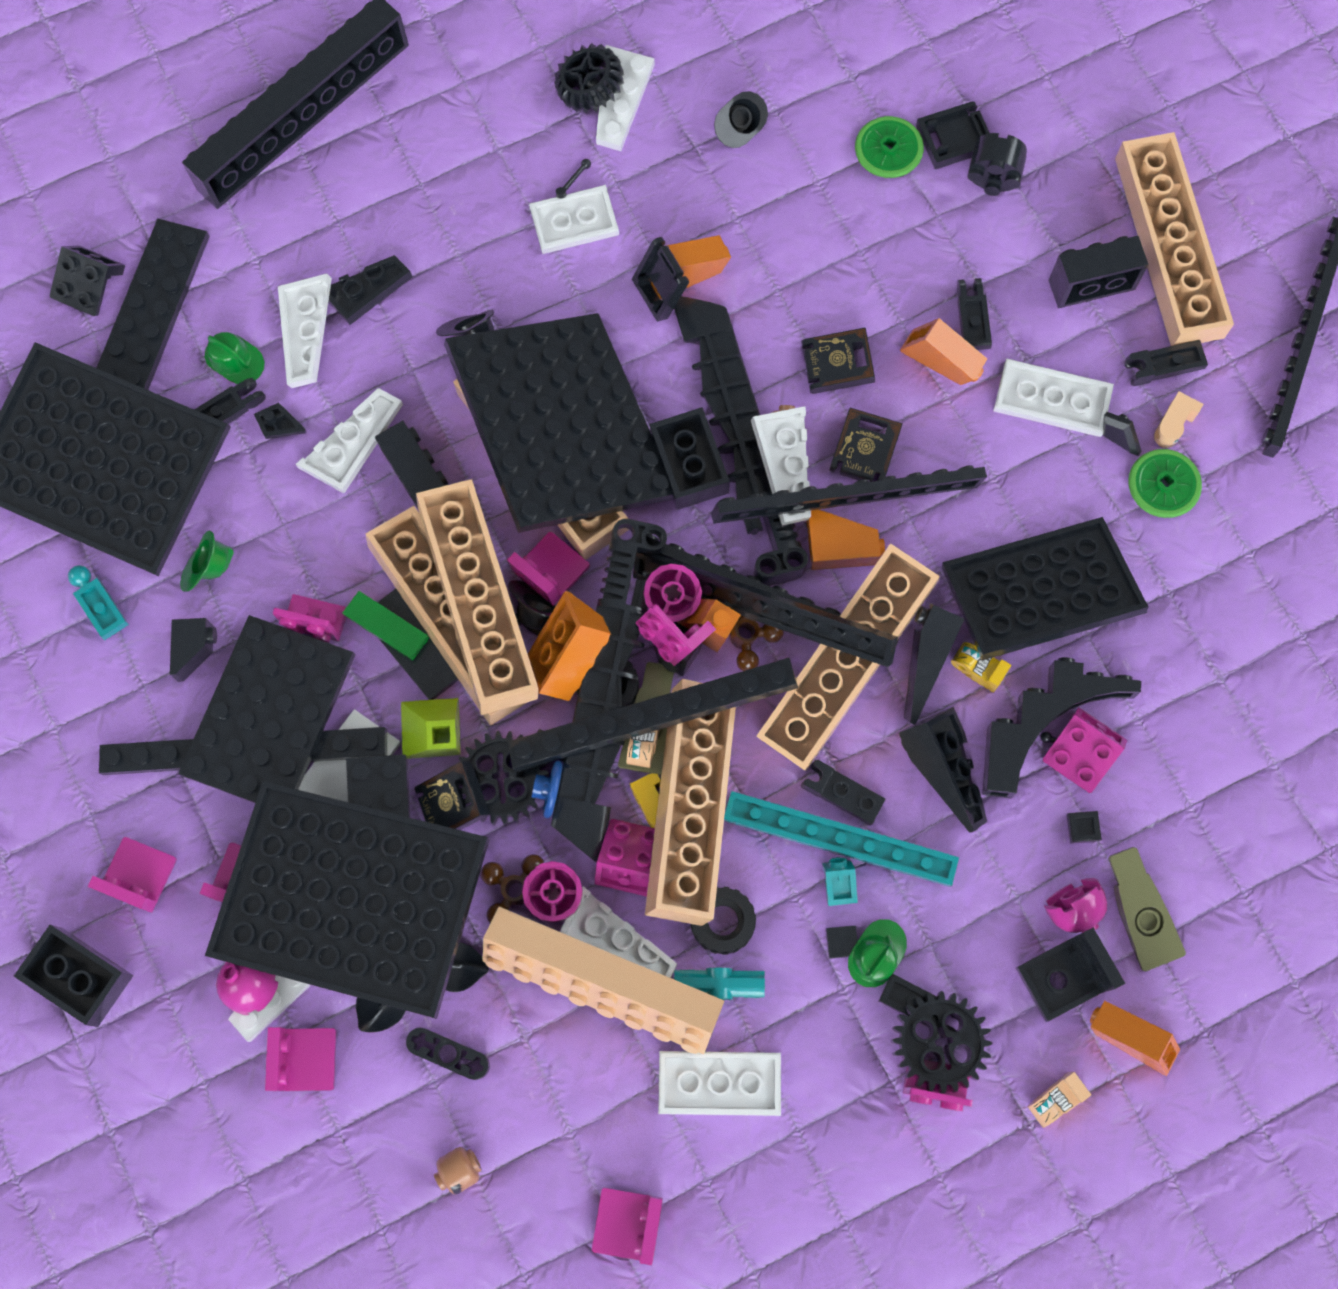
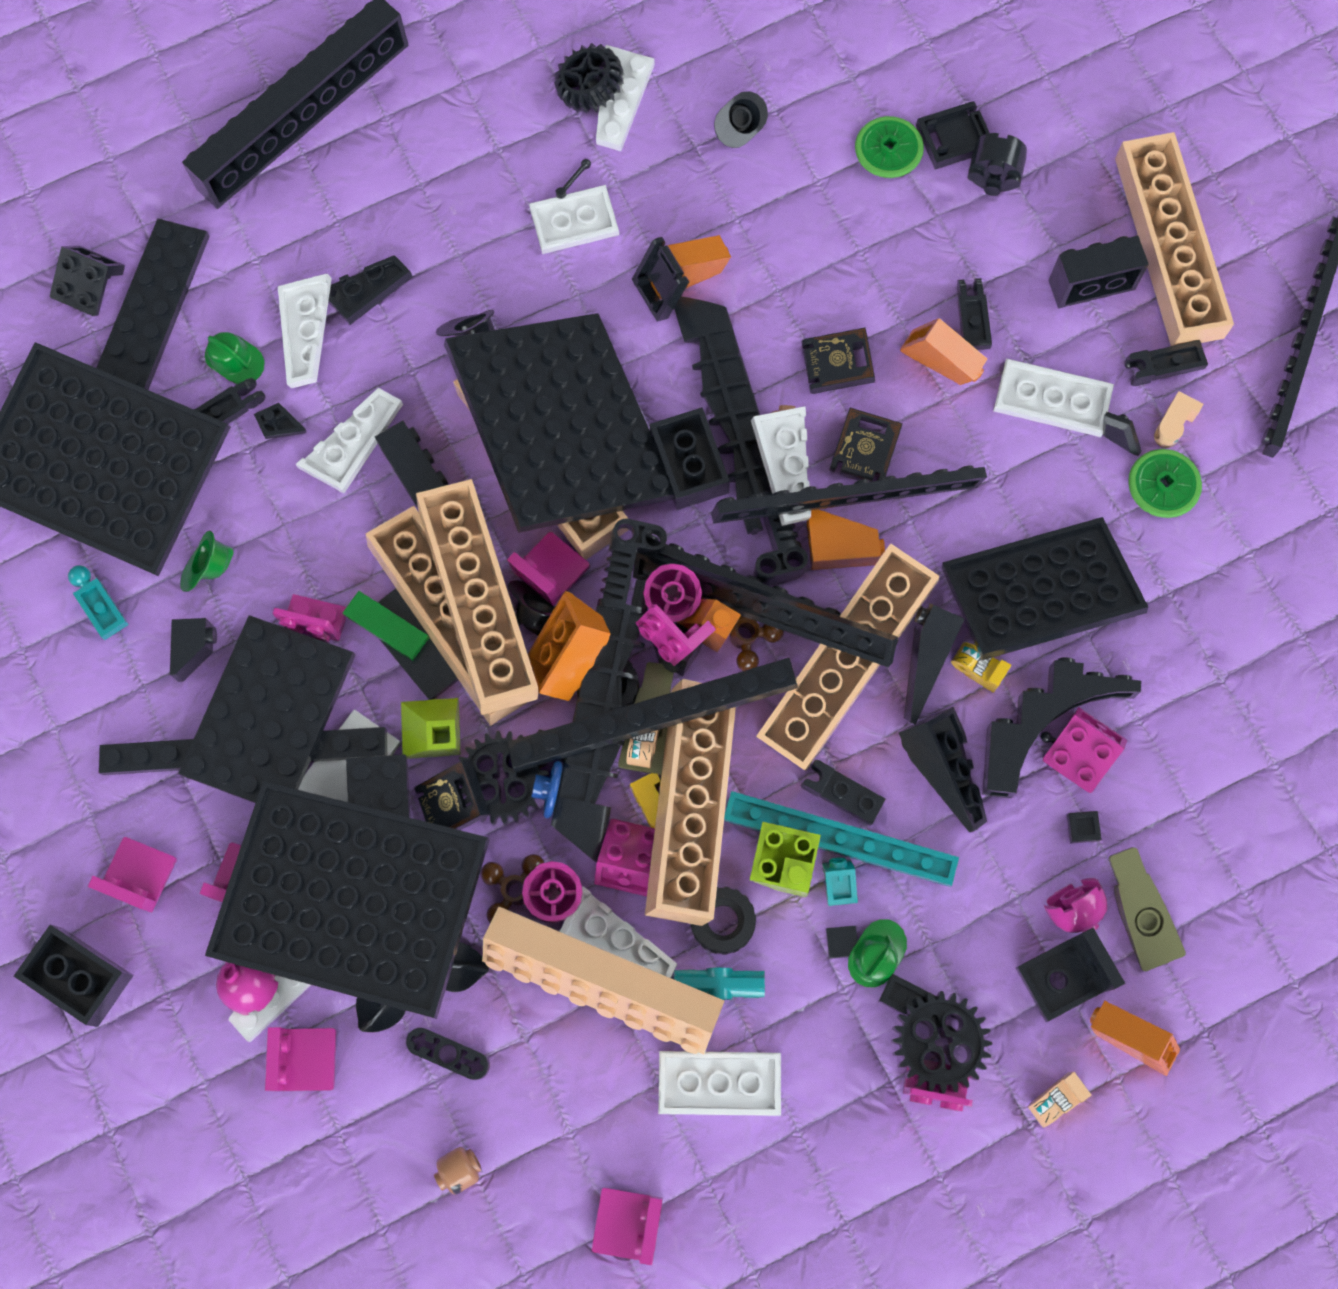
(785, 859): none -> lime slope

